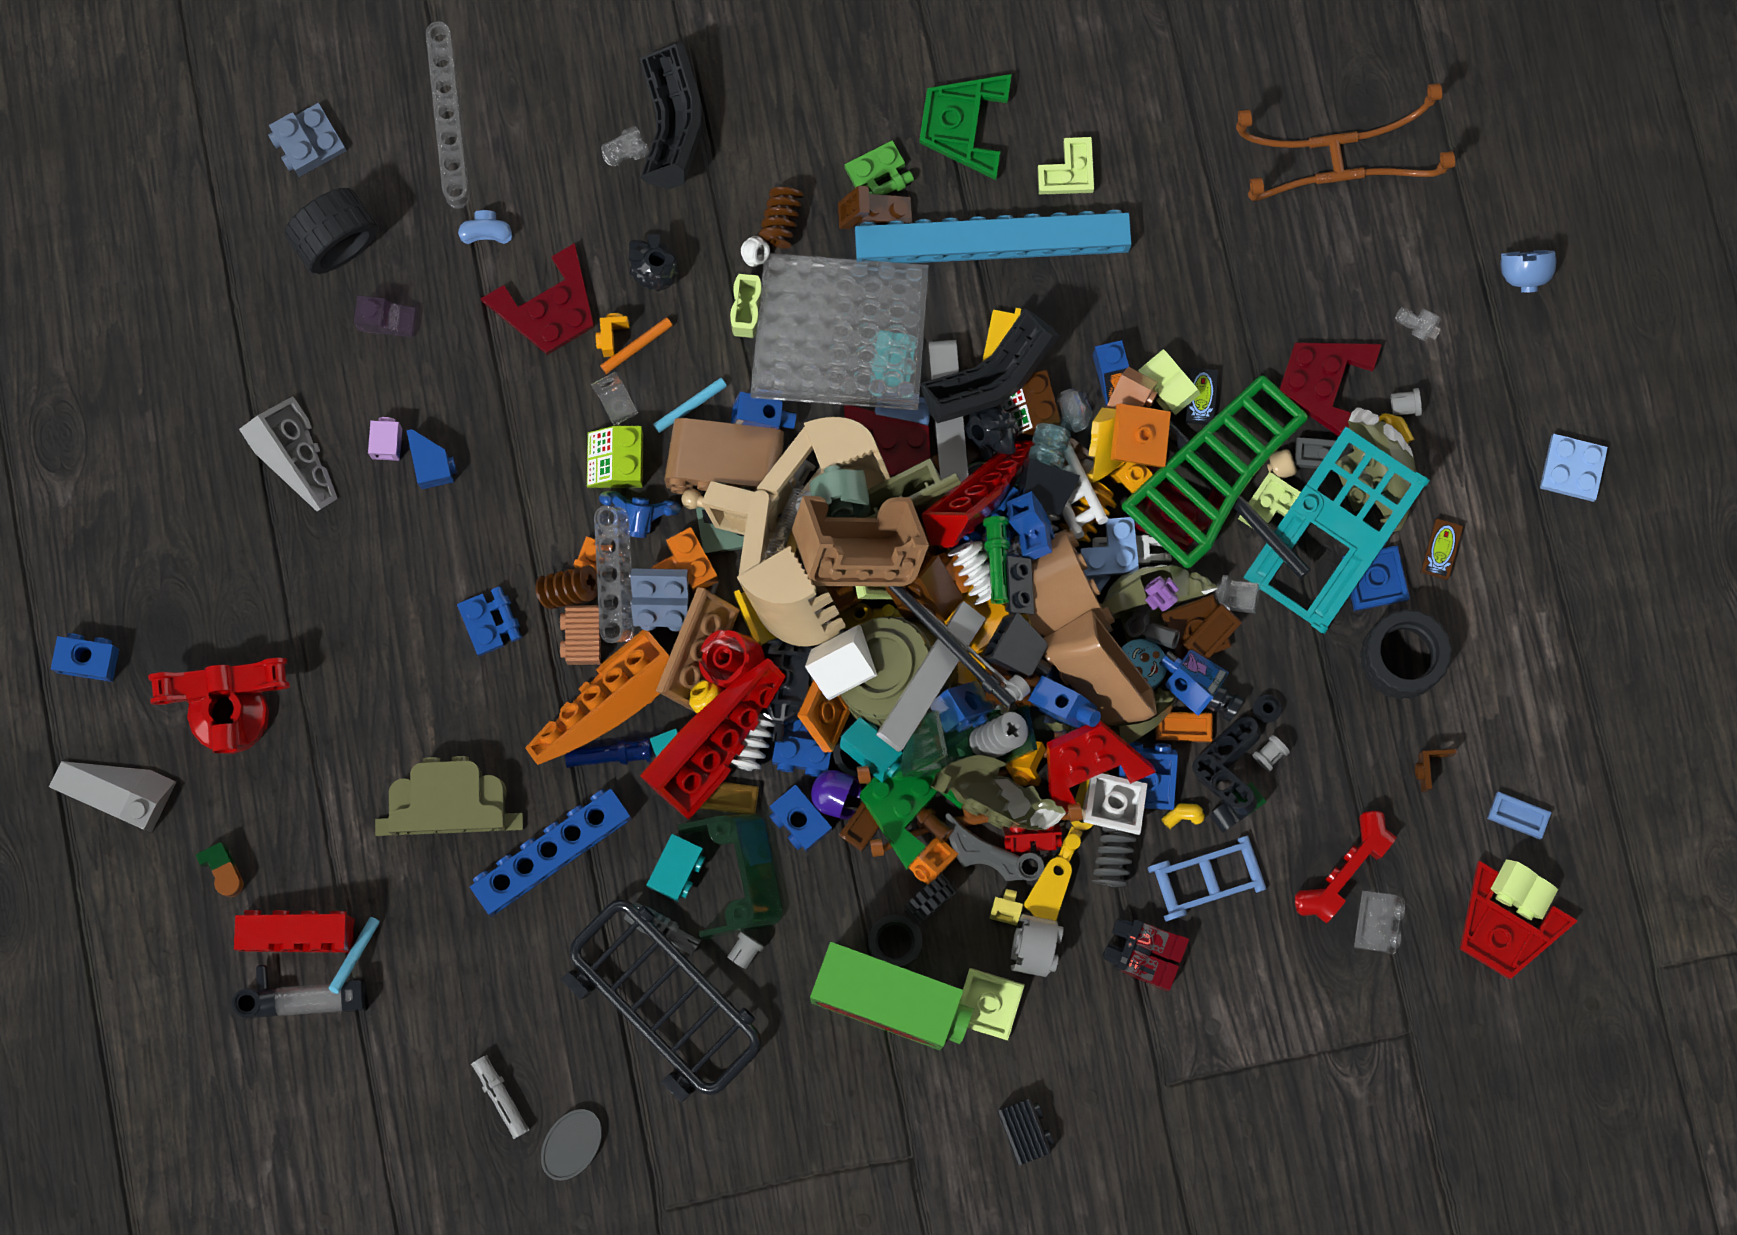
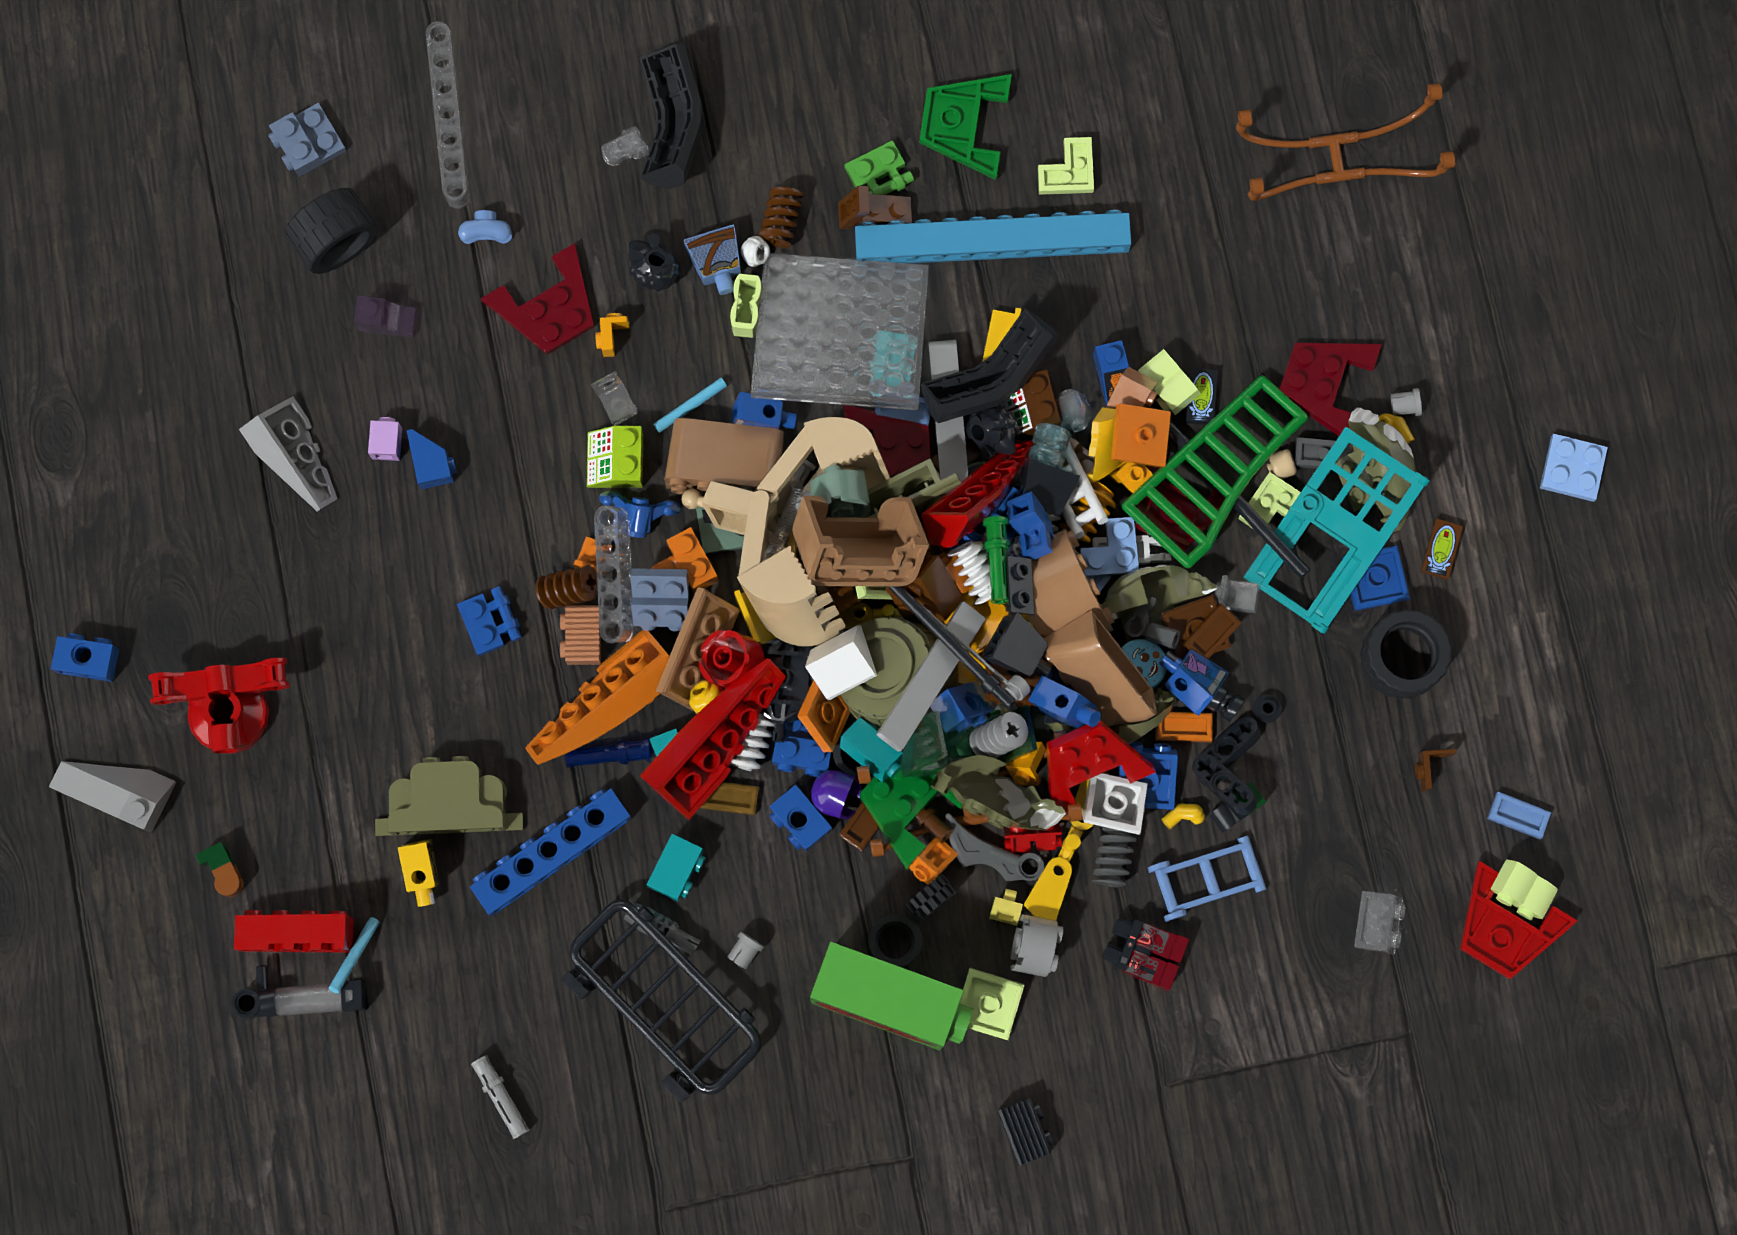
(420, 857): none -> yellow torso
(571, 1144): dark grey piece -> none
(636, 345): orange bar -> none
(715, 257): none -> torso
(762, 898): clear green windscreen -> none
(1161, 593): medium lavender gear -> none
(1271, 753): light grey bush -> none
(1326, 901): red plate -> none
(1423, 325): clear plate -> none
(1528, 268): medium blue cylinder -> none

